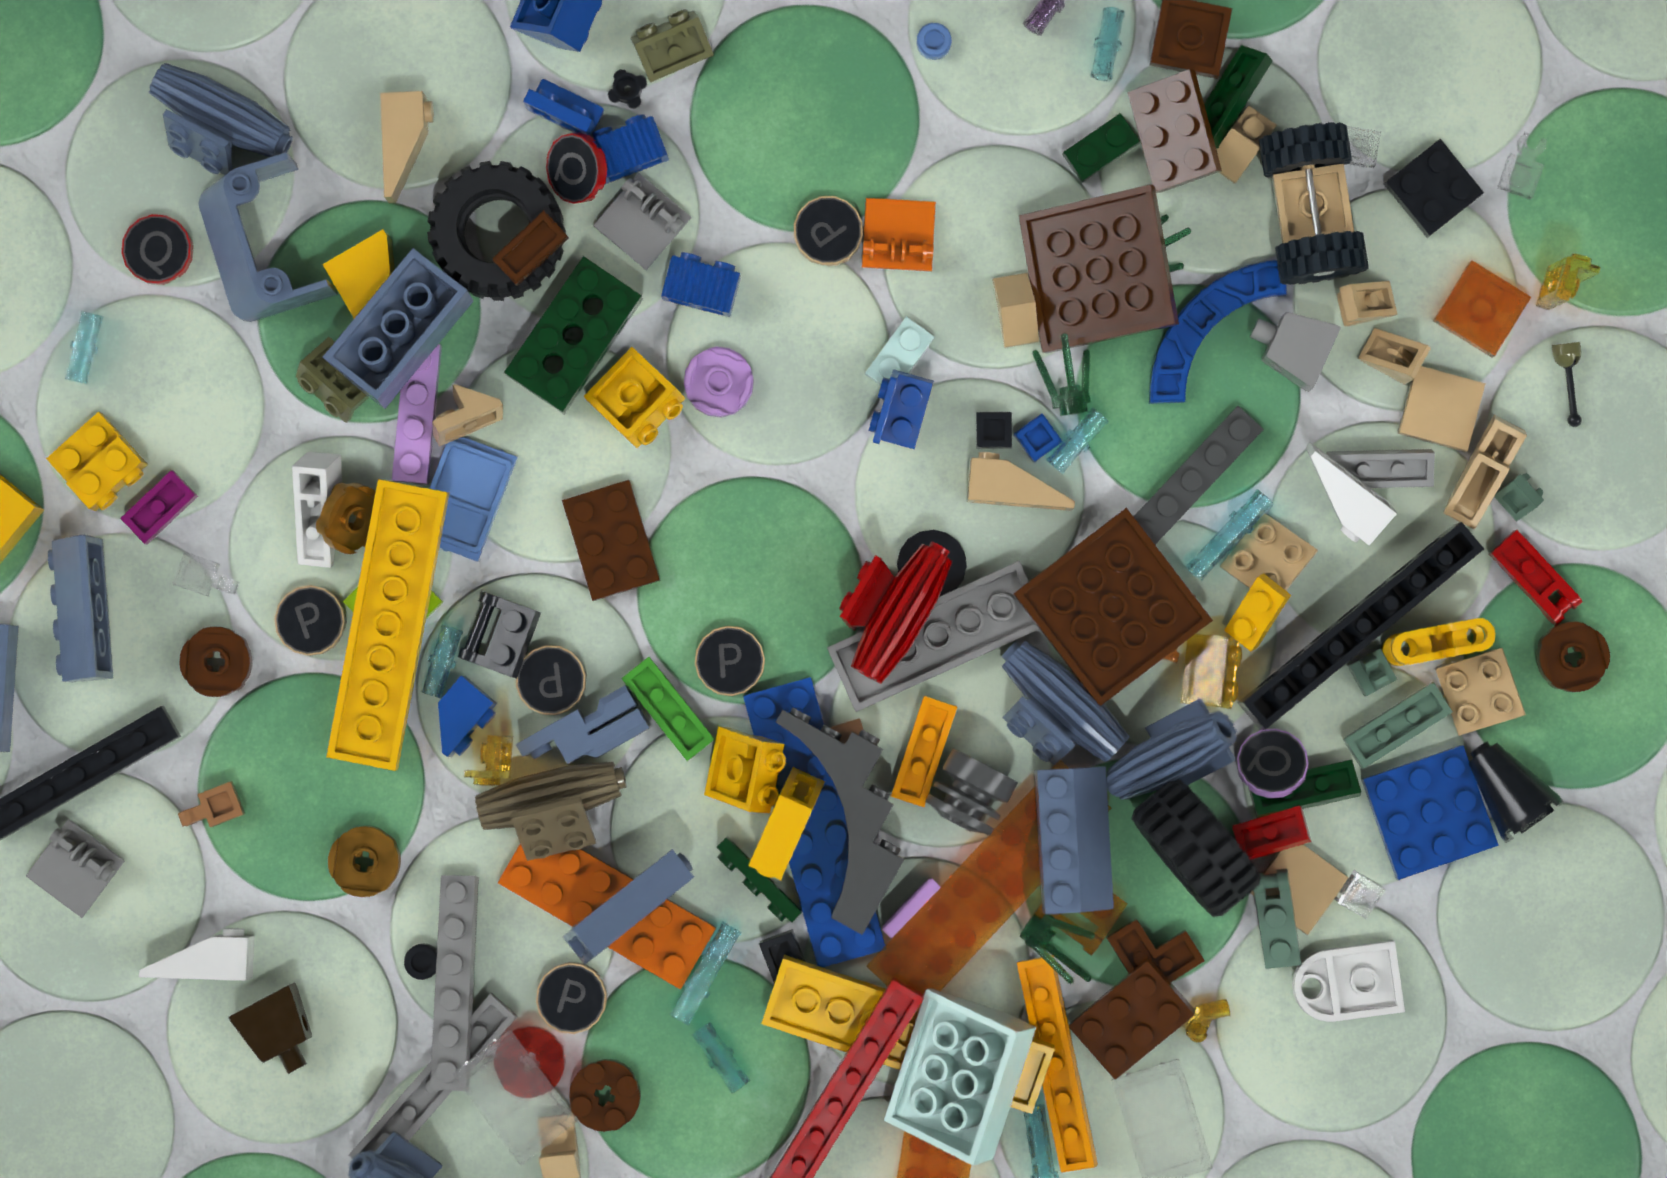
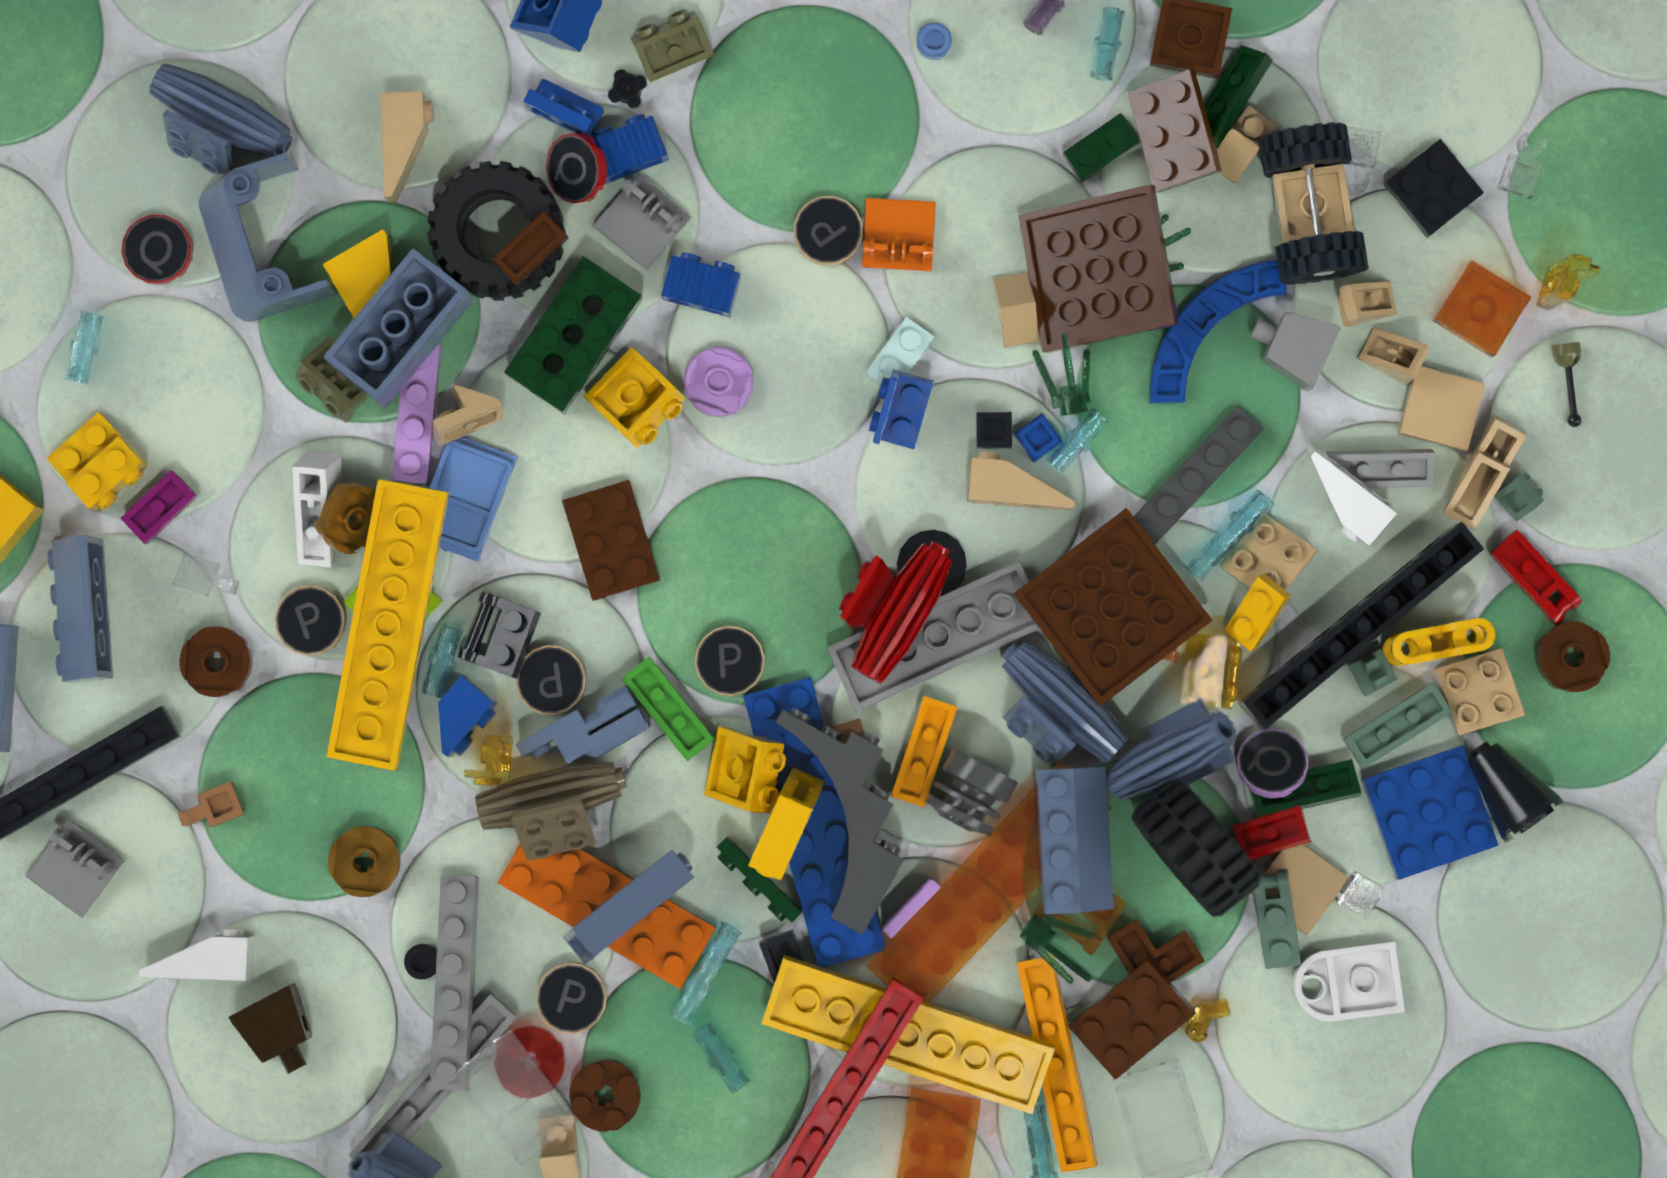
(959, 1075): light aqua slope -> none

